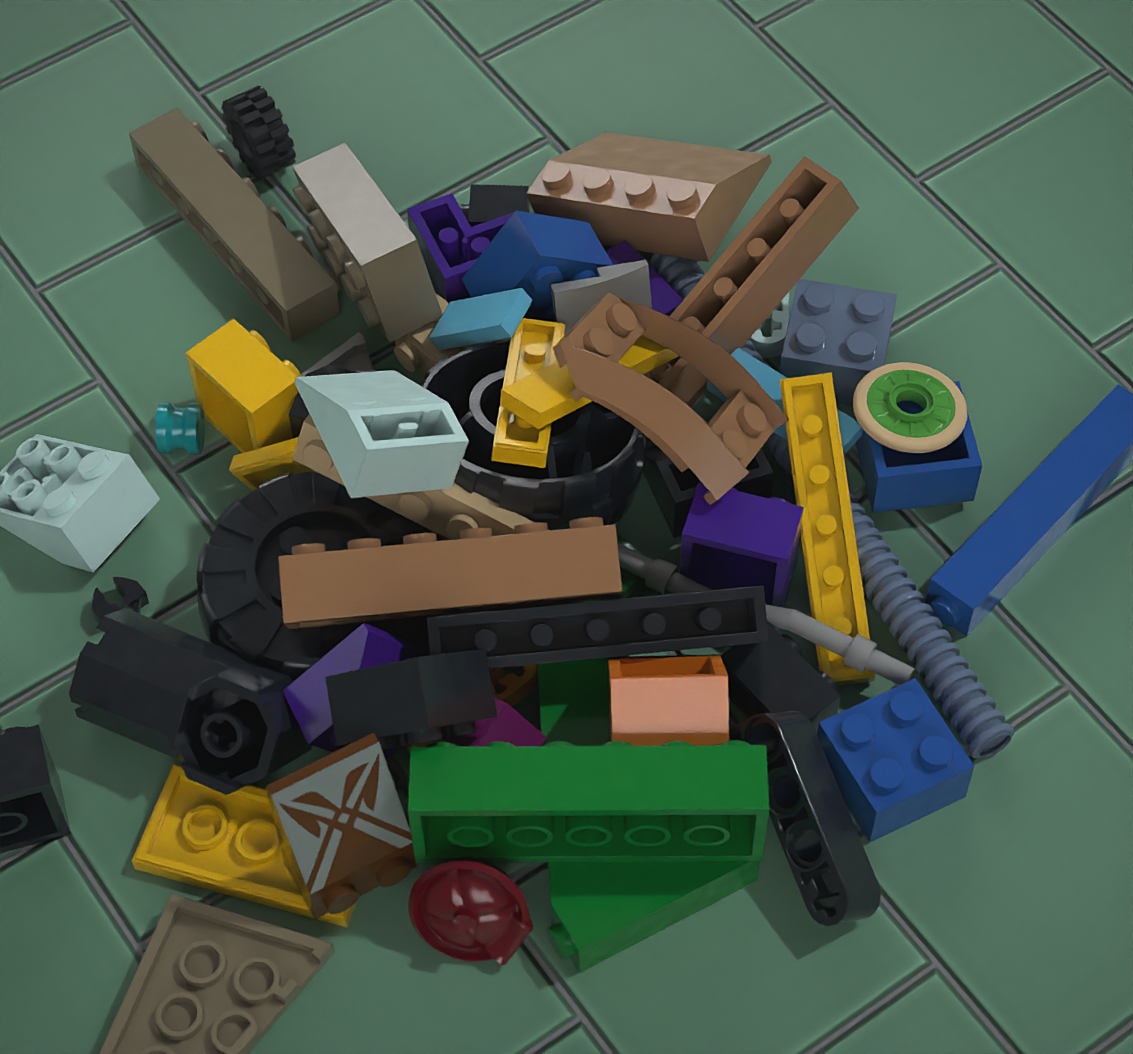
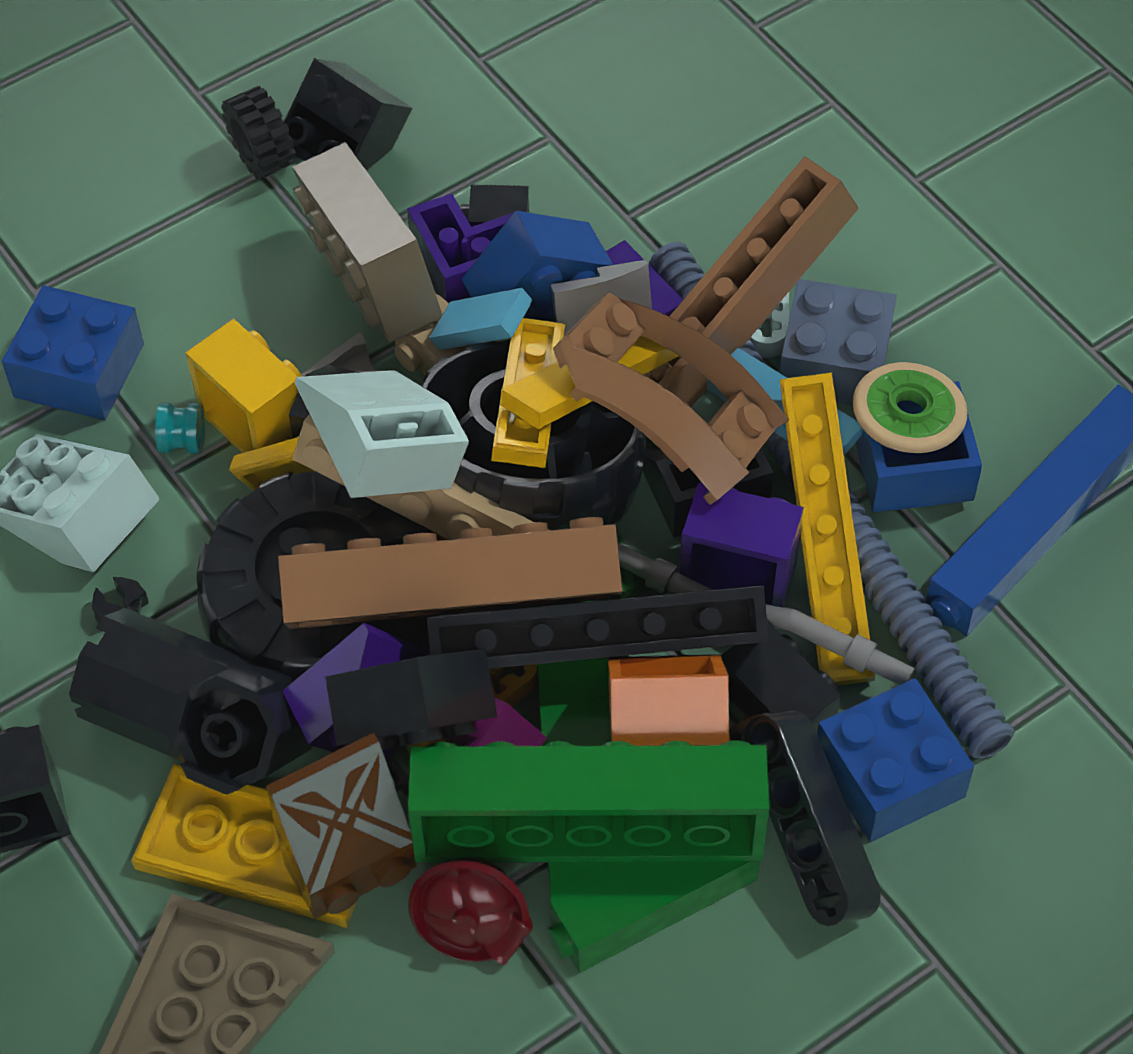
(73, 352): none -> blue piece
(236, 223): dark tan brick -> none
(344, 107): none -> black slope
(650, 192): medium nougat slope -> none

